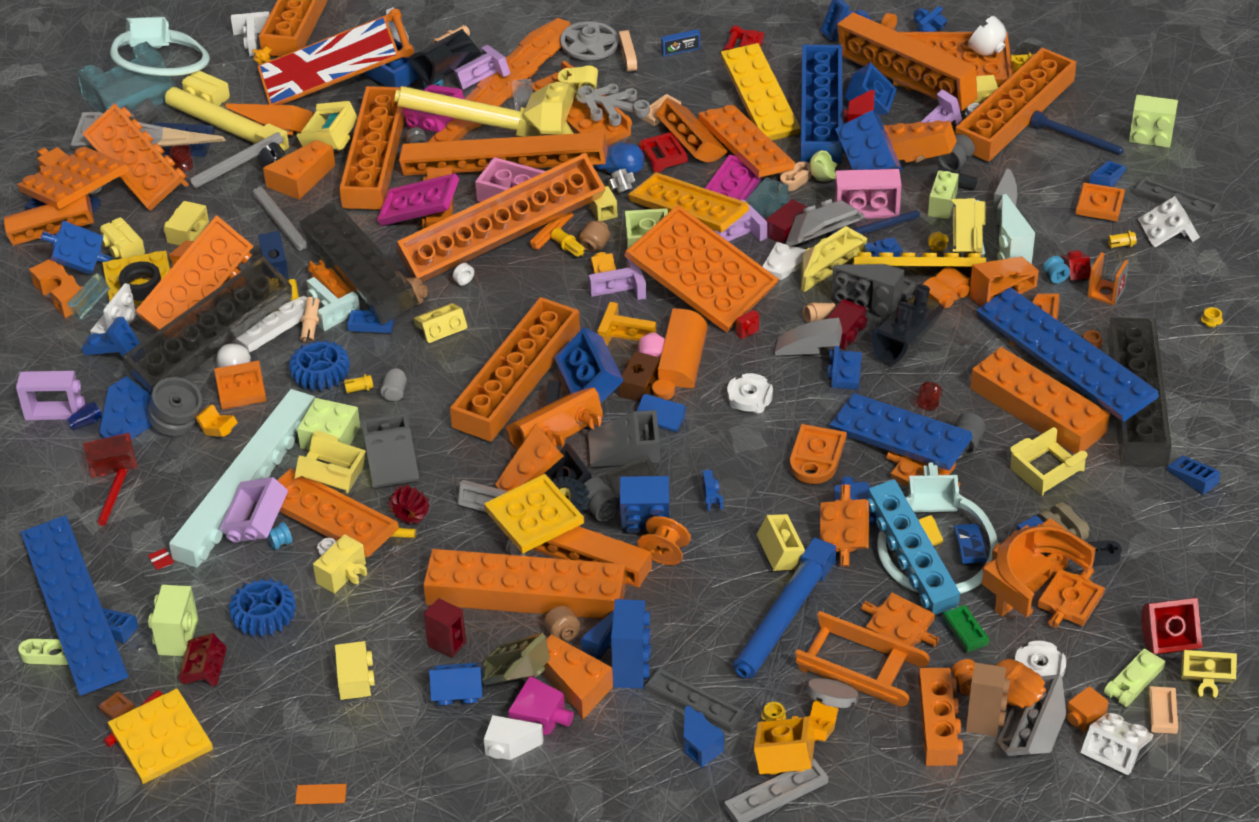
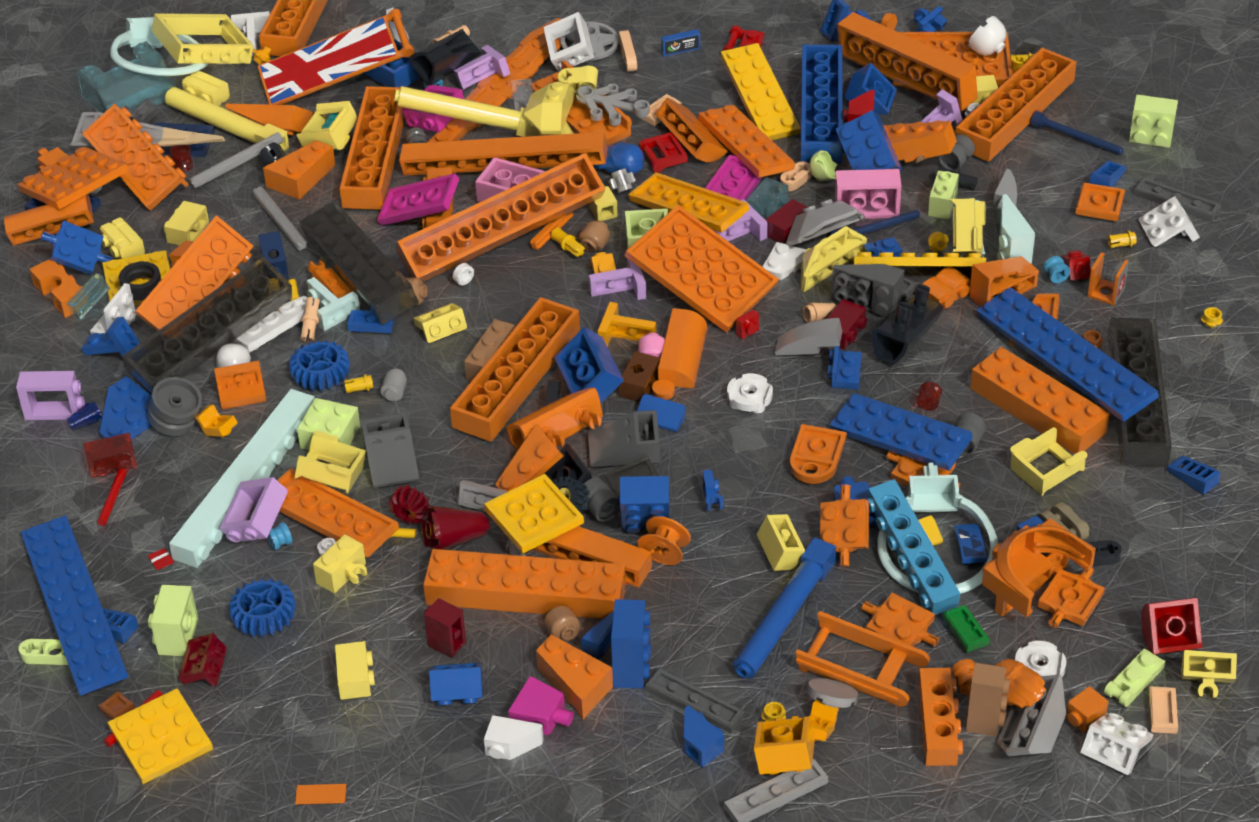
(237, 50): none -> light yellow window
(451, 526): none -> dark red cone
(486, 347): none -> medium nougat brick
(516, 660): olive wedge -> none
(581, 51): none -> white window

